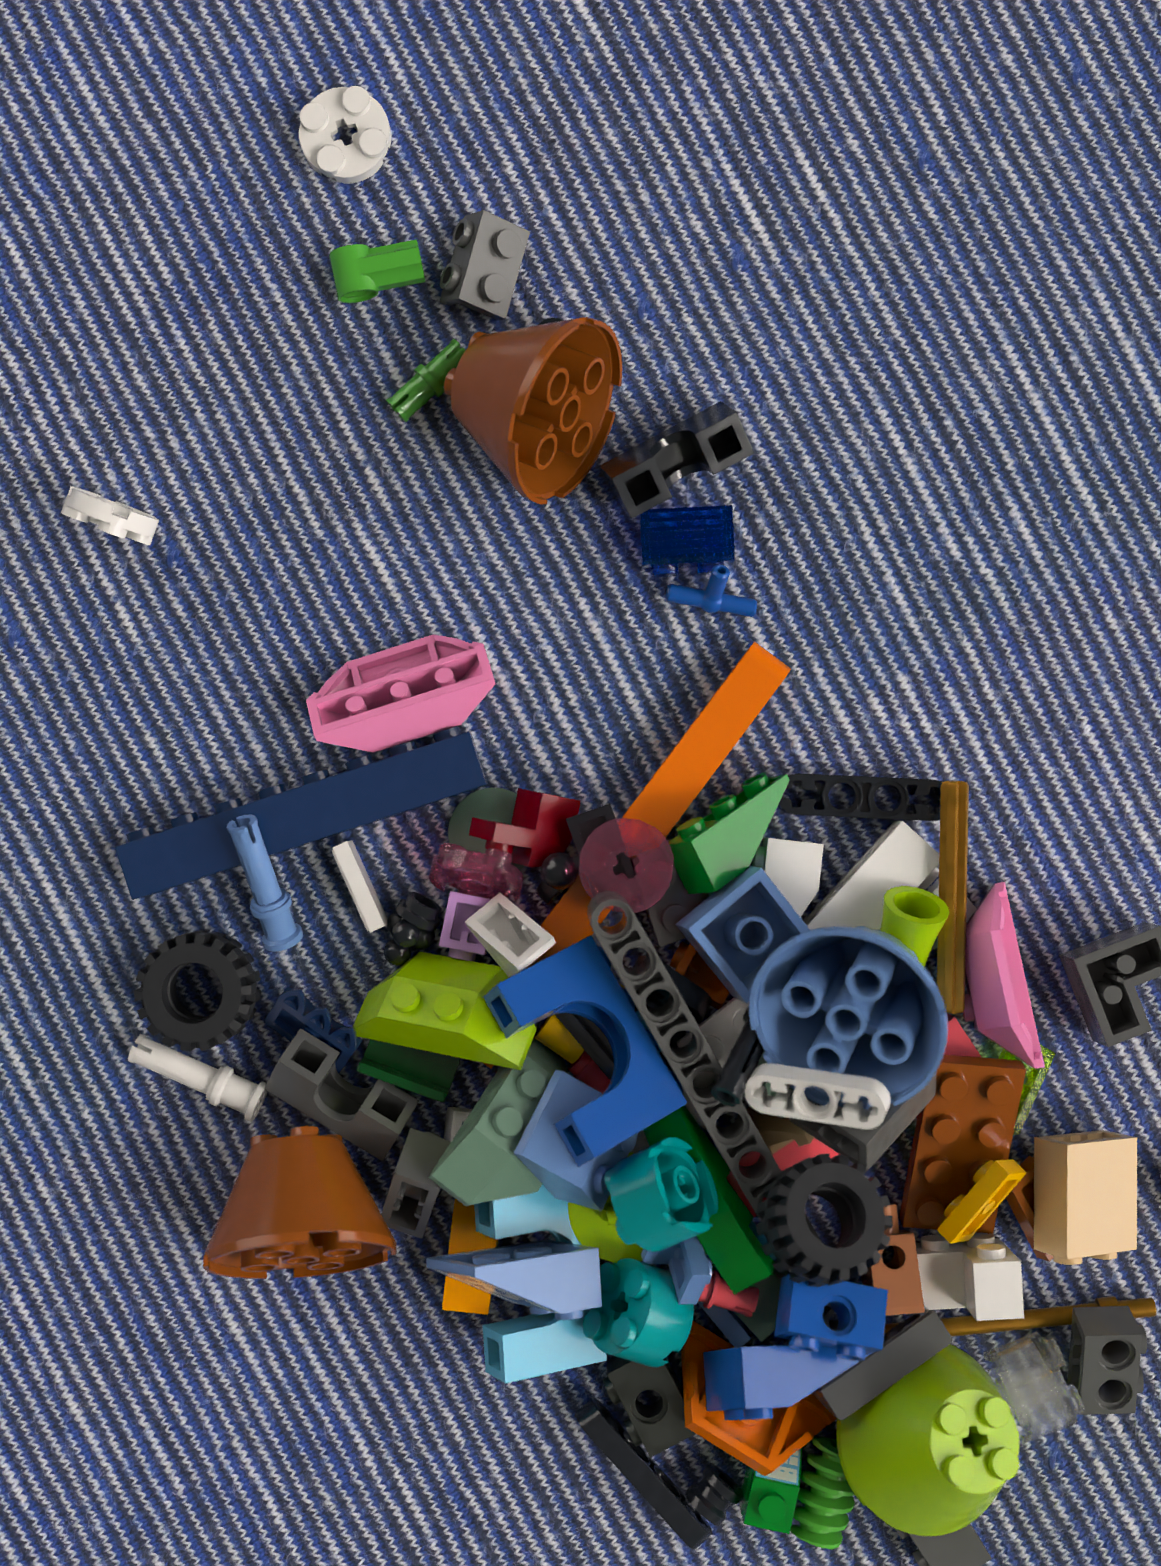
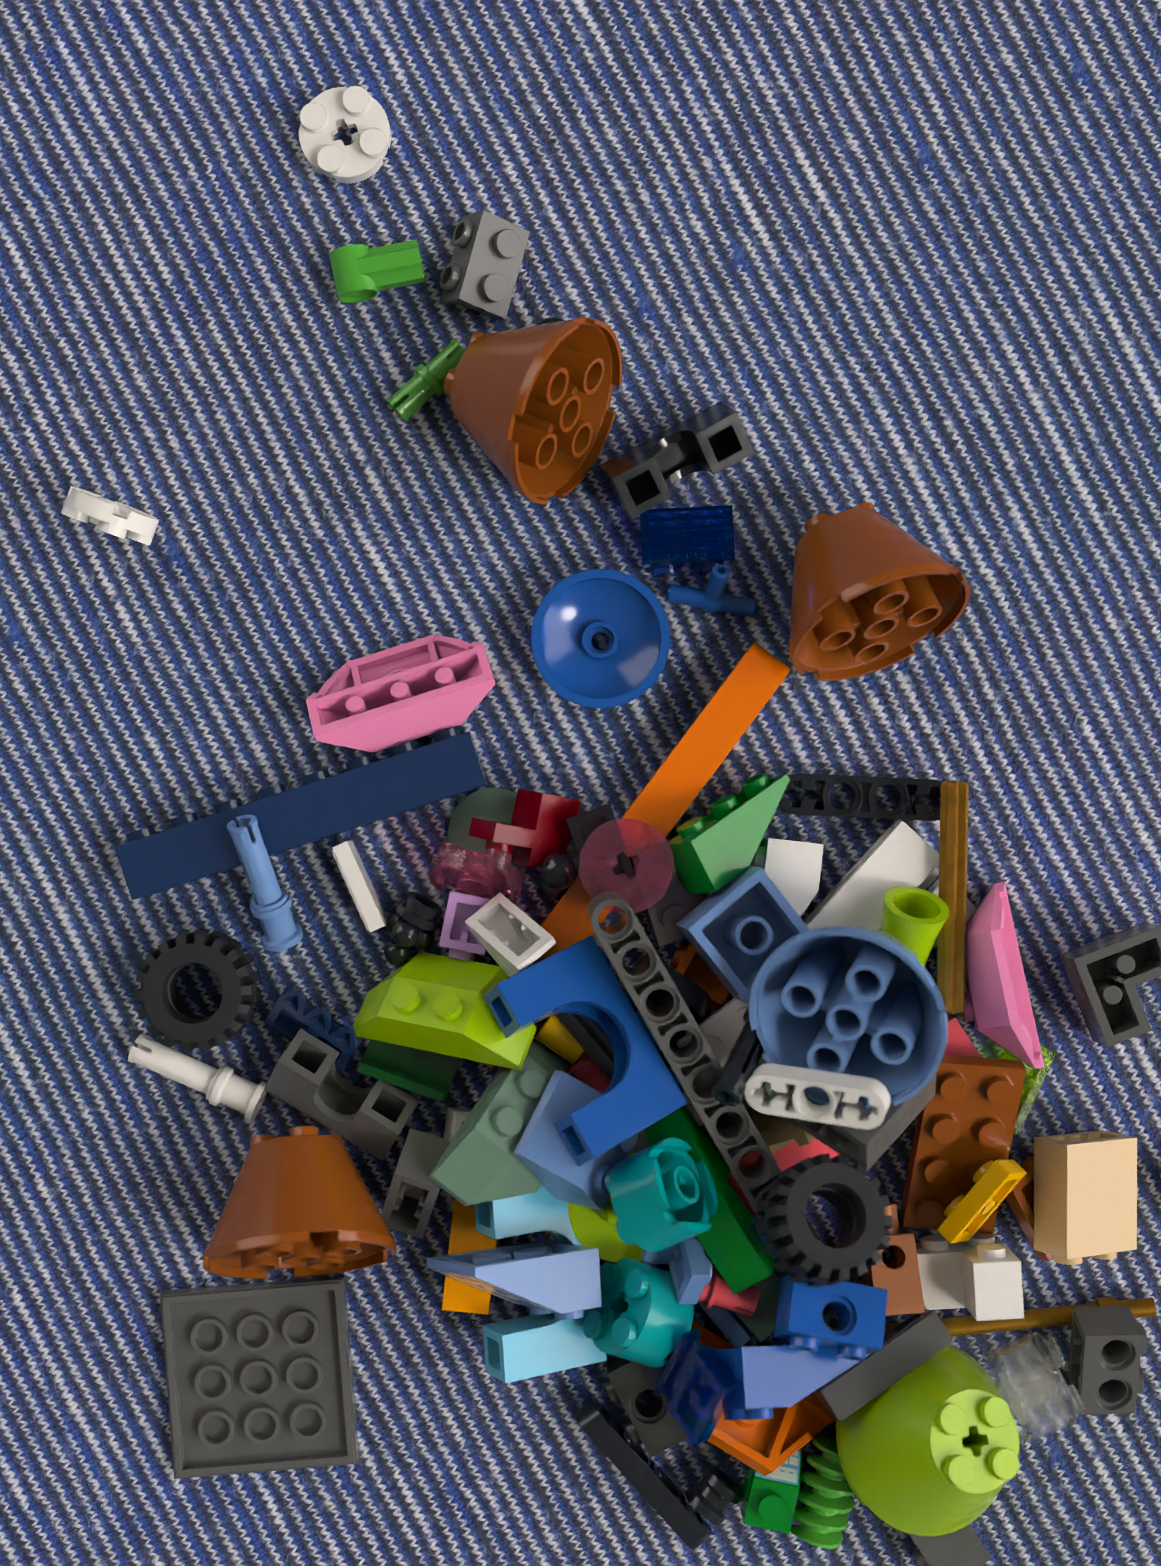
(259, 1377): none -> dark grey tile
(607, 605): none -> blue dish
(696, 1387): none -> clear blue plate
(866, 595): none -> dark orange cone

